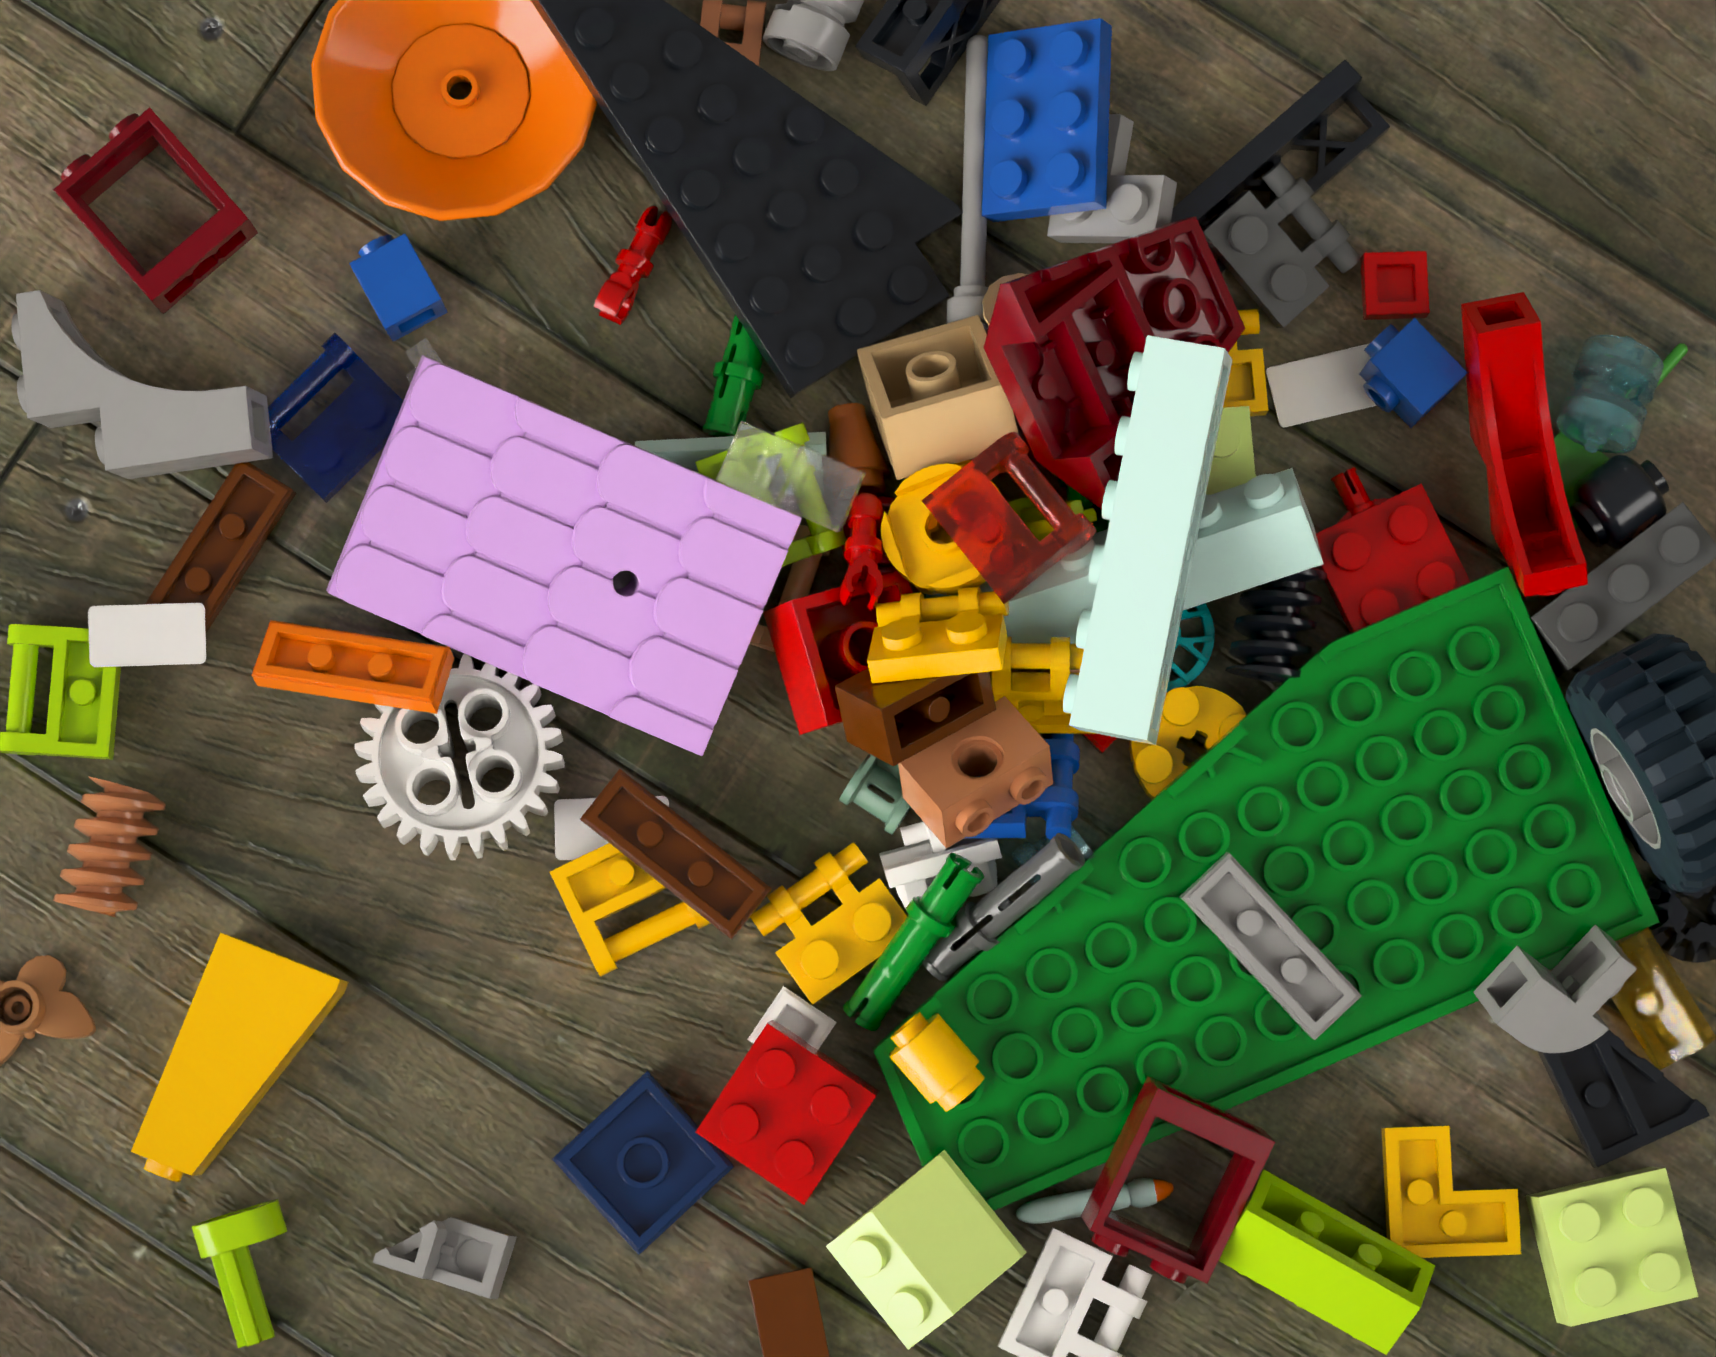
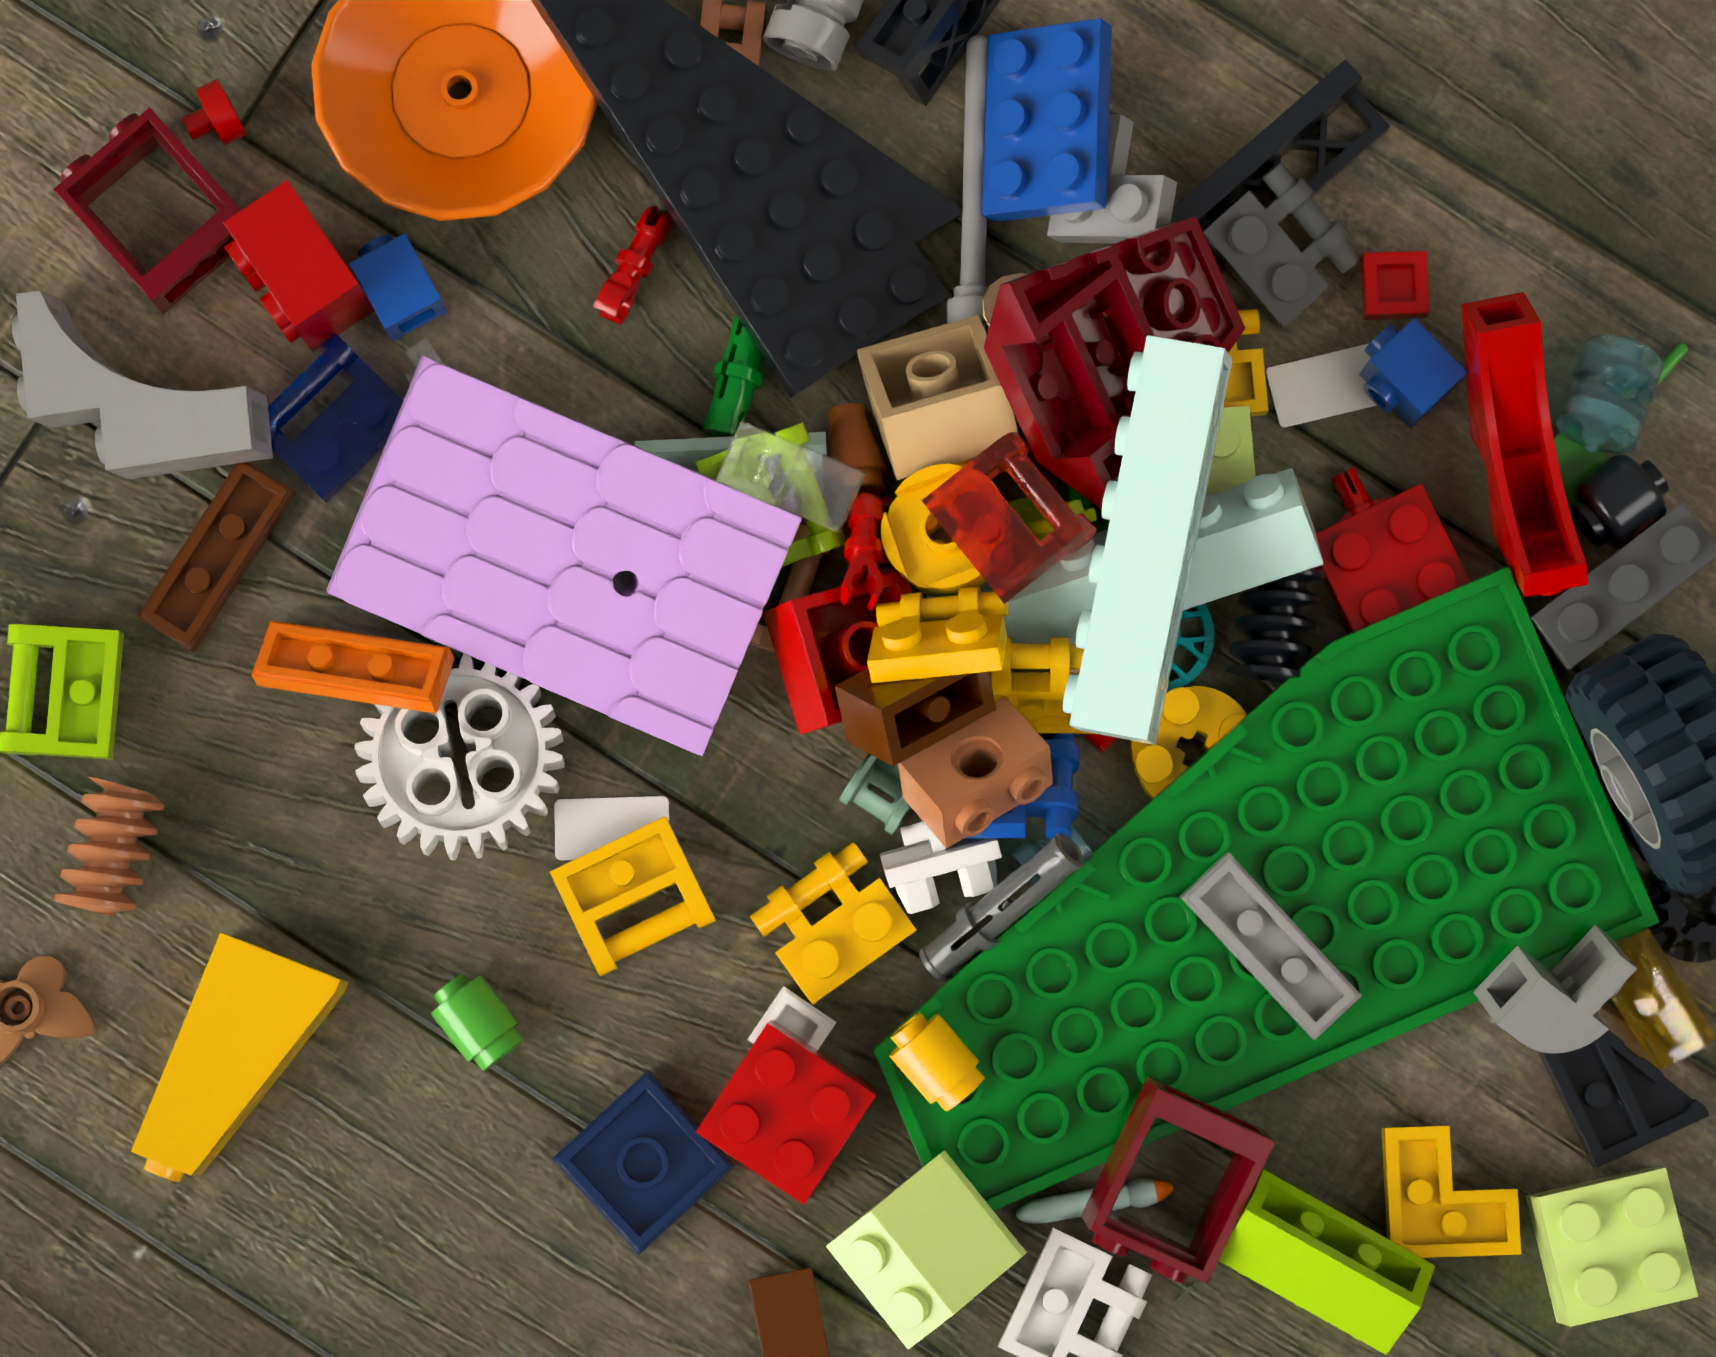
(147, 634): white sticker -> none
(214, 115): none -> red tile
(227, 1242): lime piece -> none
(289, 254): none -> red brick
(454, 1255): light grey slope -> none
(476, 1020): none -> bright green brick
(676, 854): reddish brown tile -> none
(927, 922): green pin -> none

